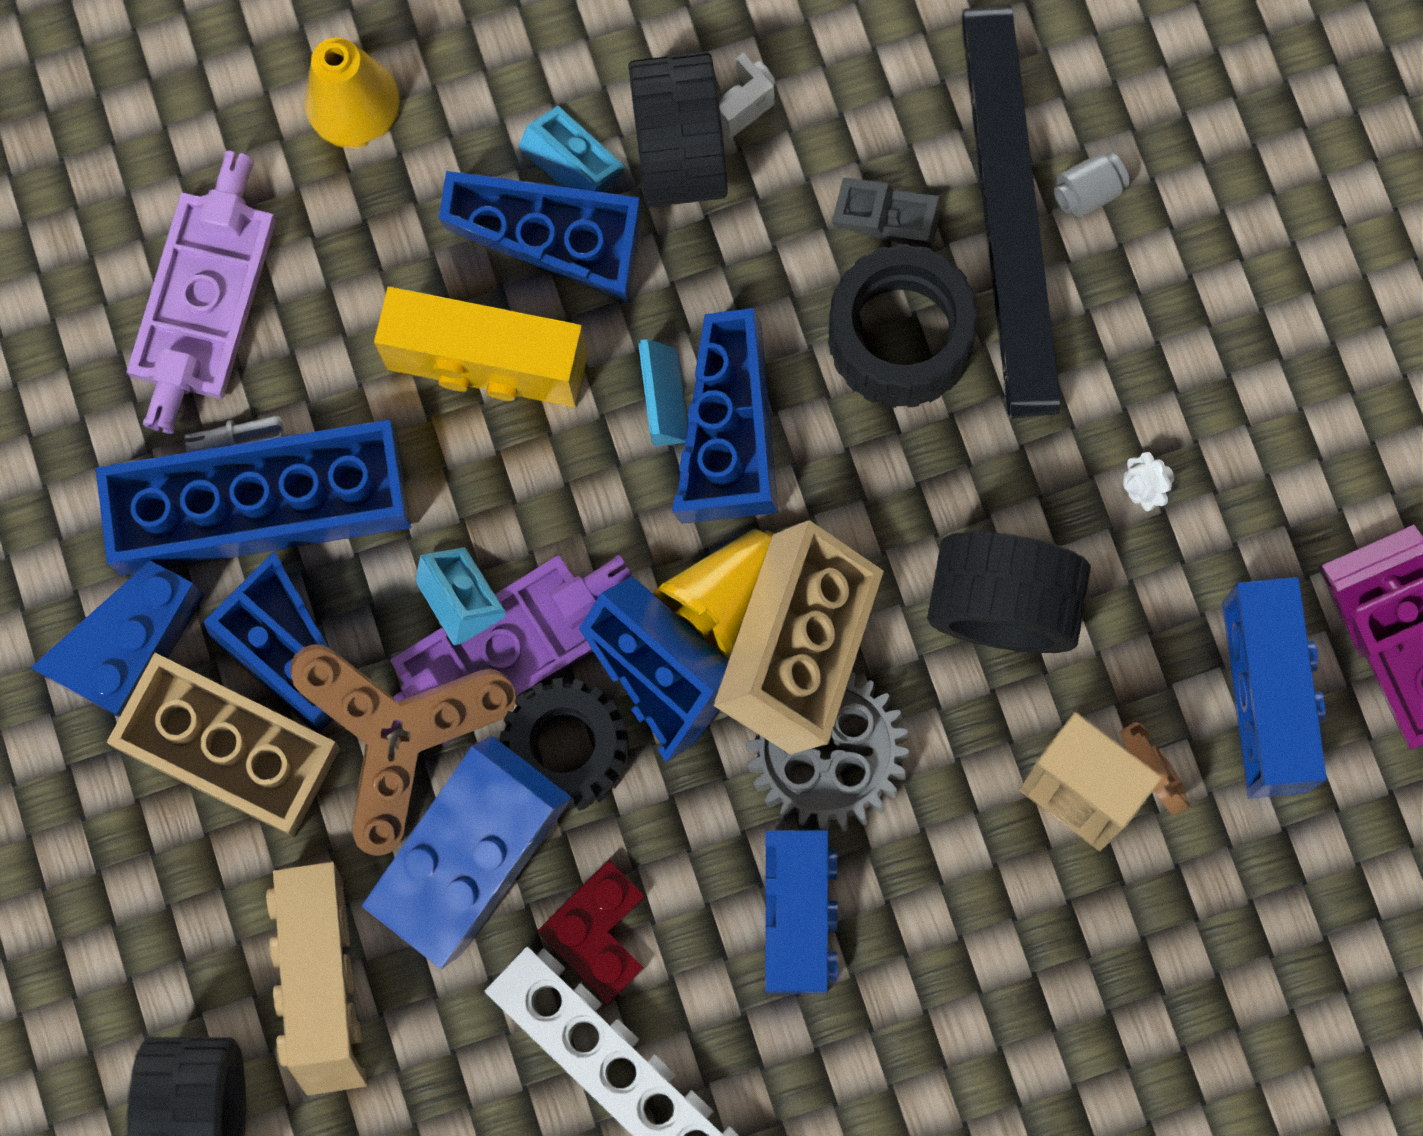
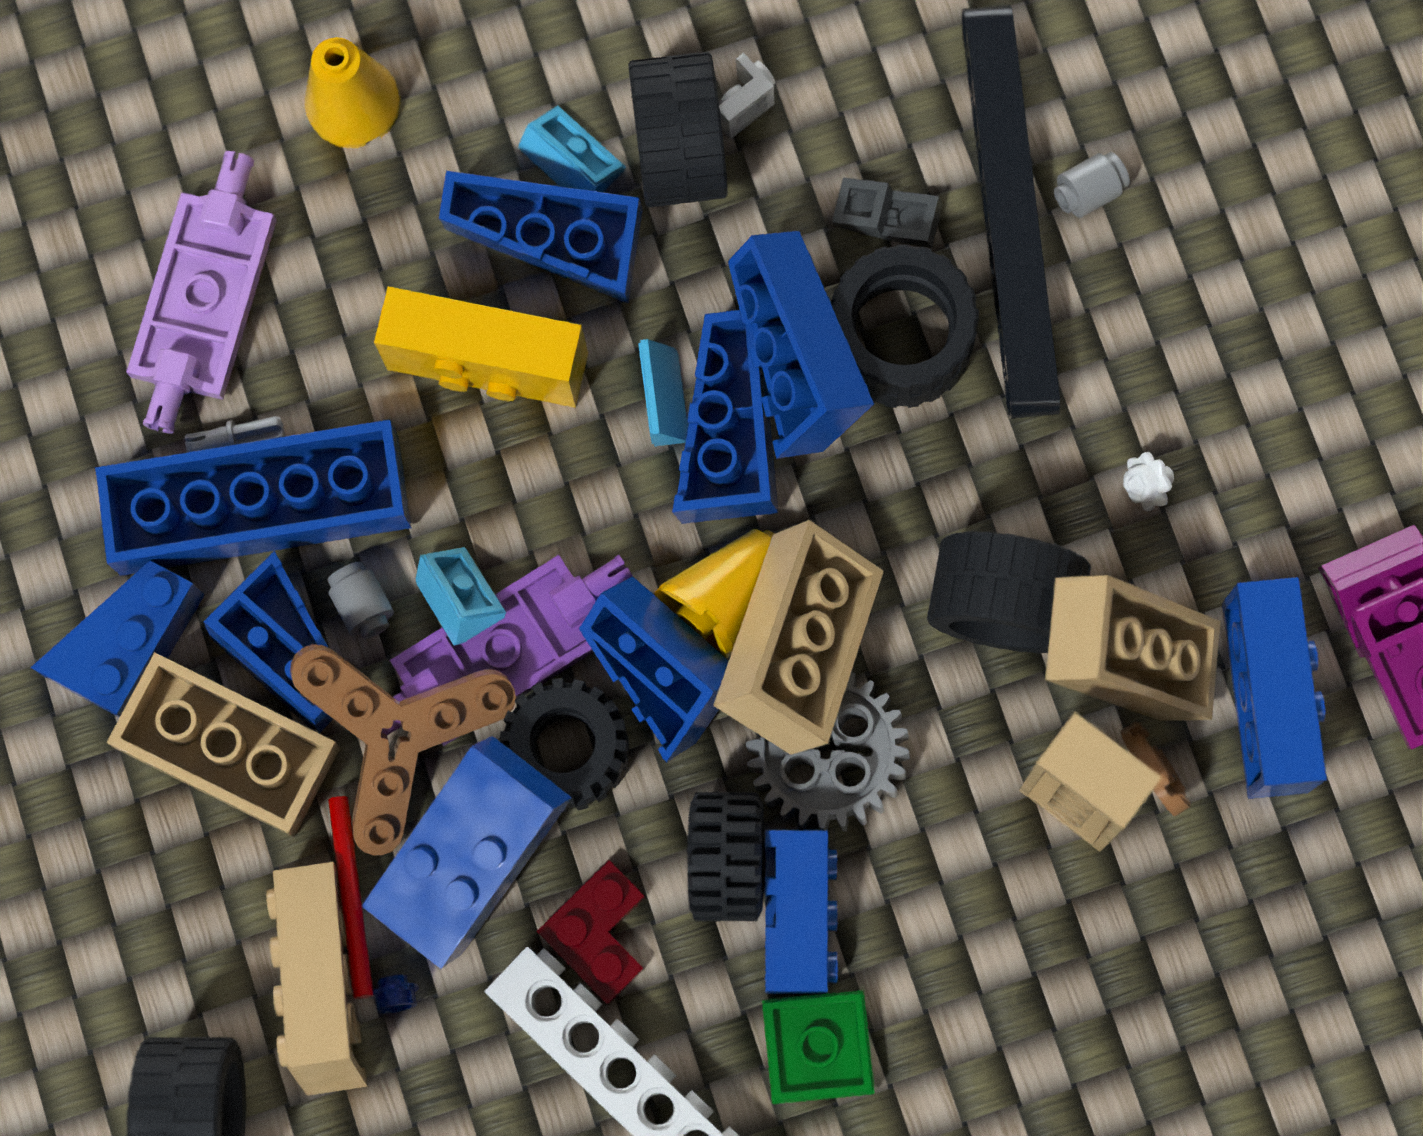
(350, 897): none -> red bar
(360, 600): none -> light grey brick
(395, 994): none -> clear blue plate
(725, 856): none -> black tyre
(797, 344): none -> blue wedge
(818, 1047): none -> green plate
(1132, 648): none -> tan brick

